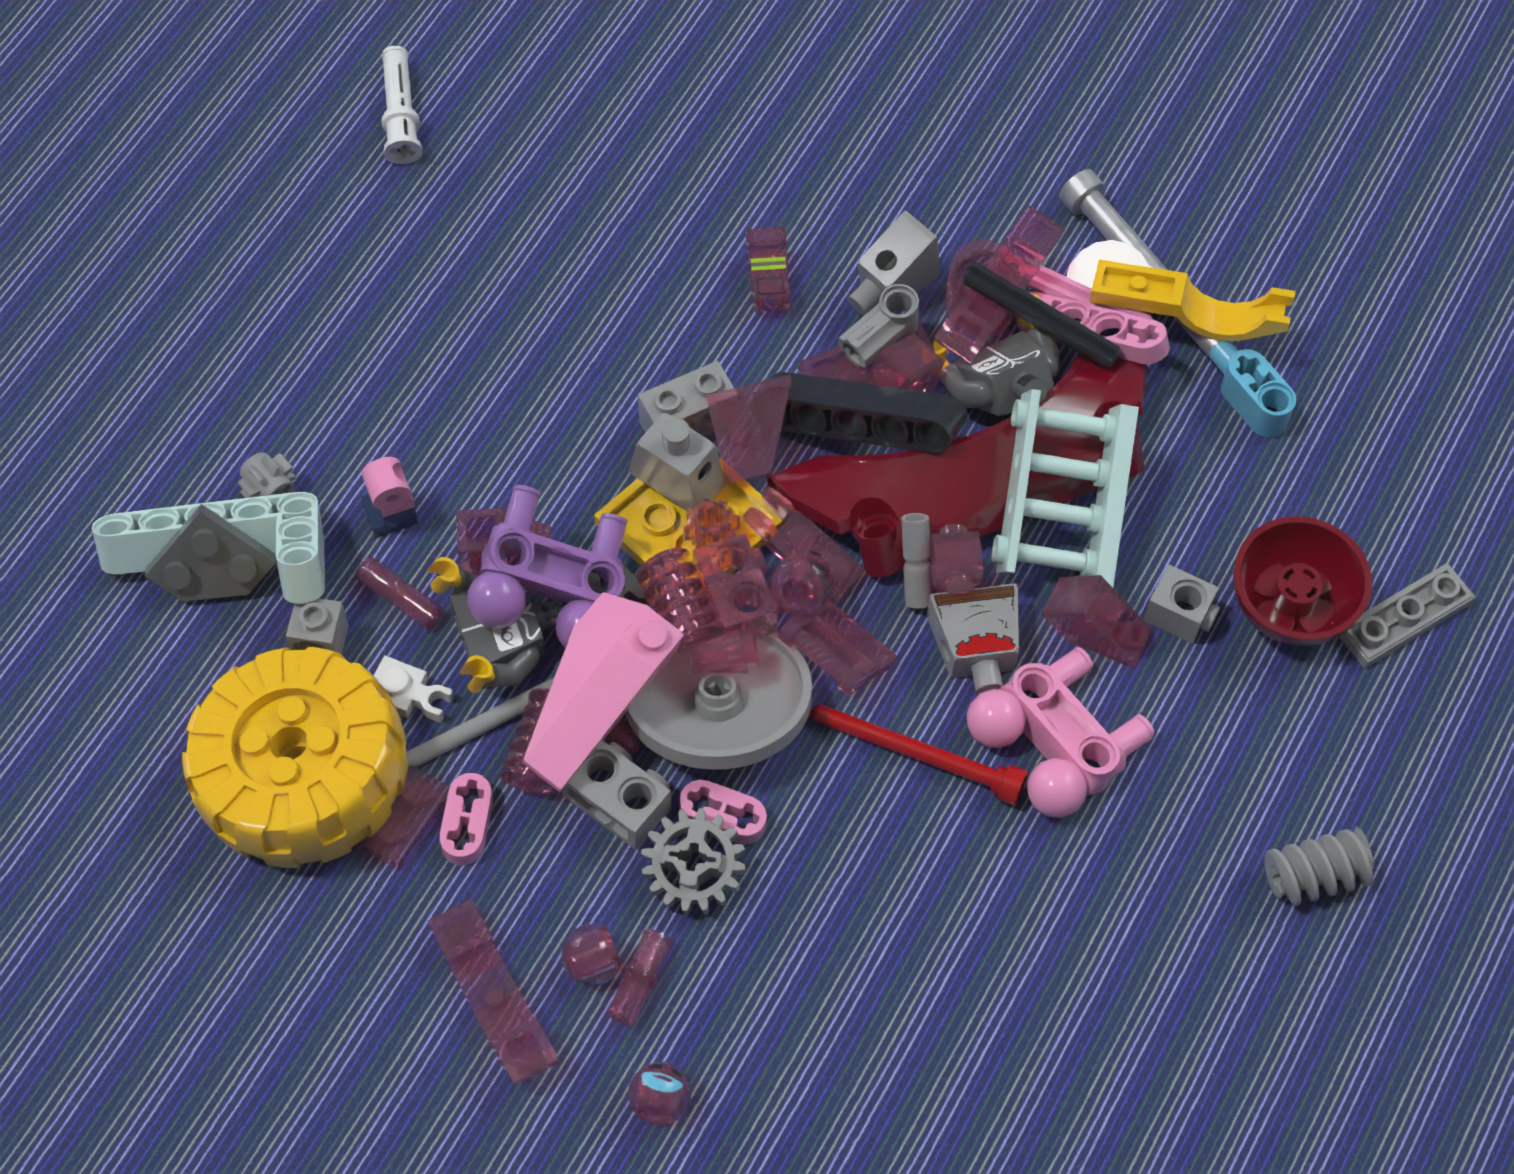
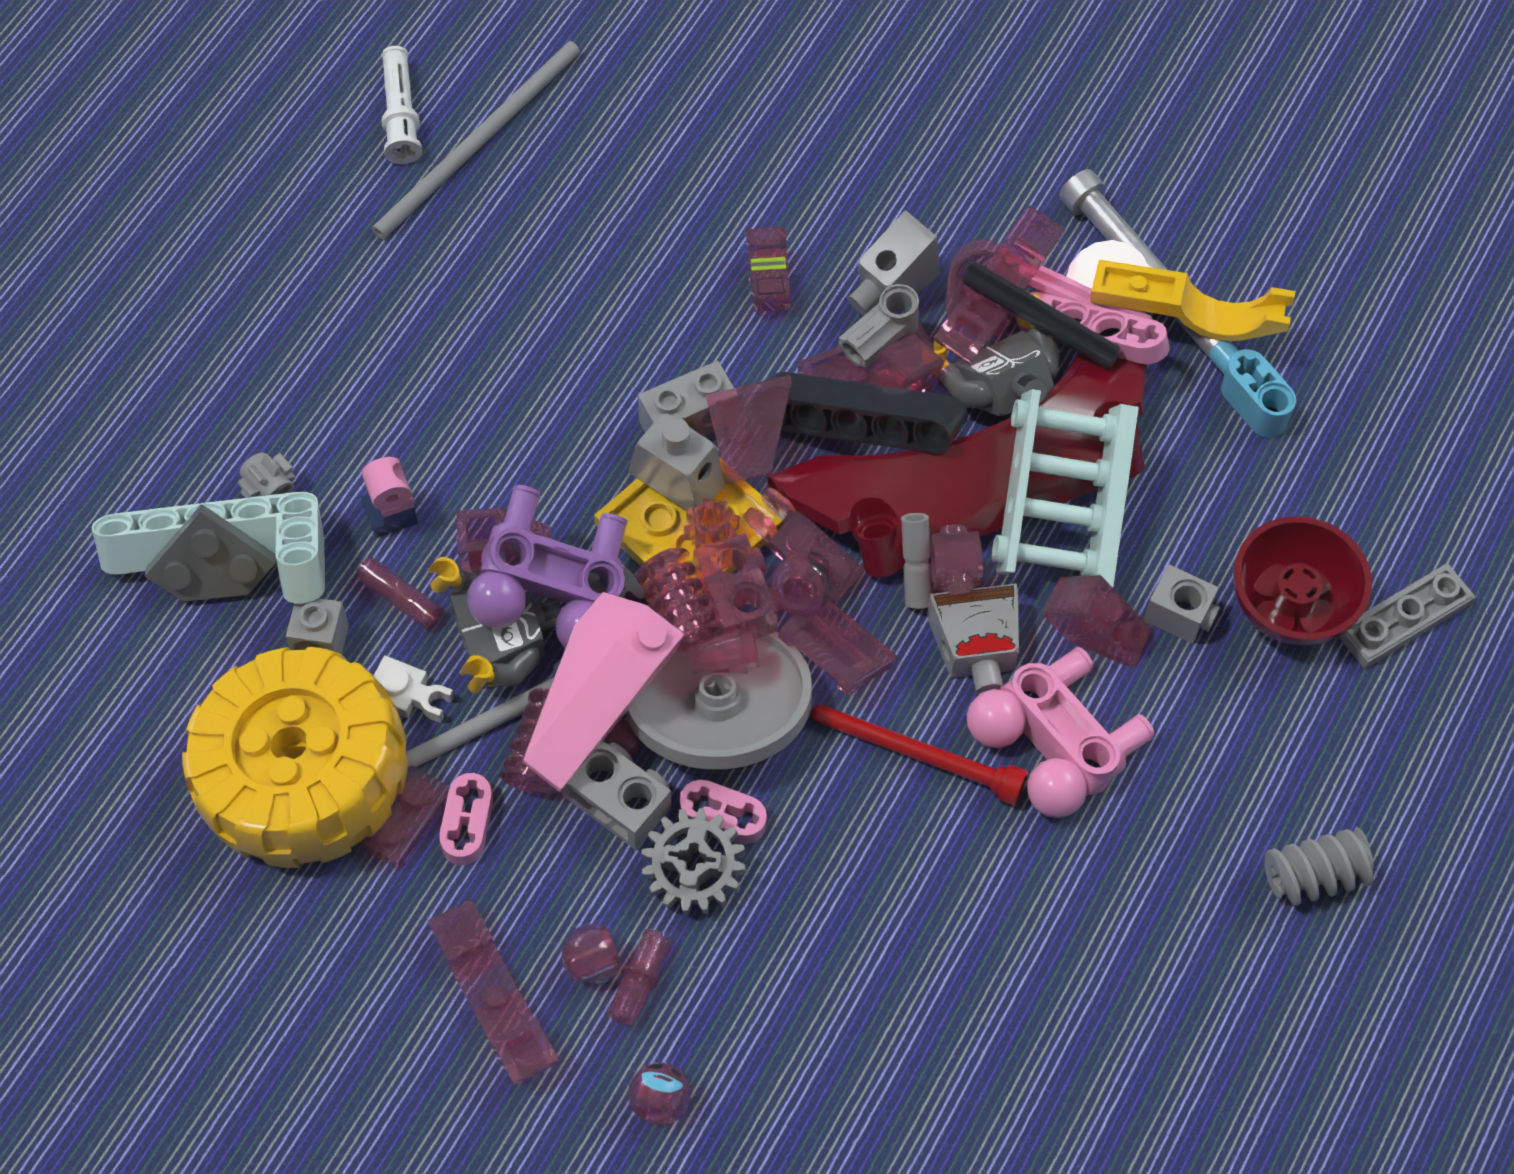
(475, 140): none -> light grey piece

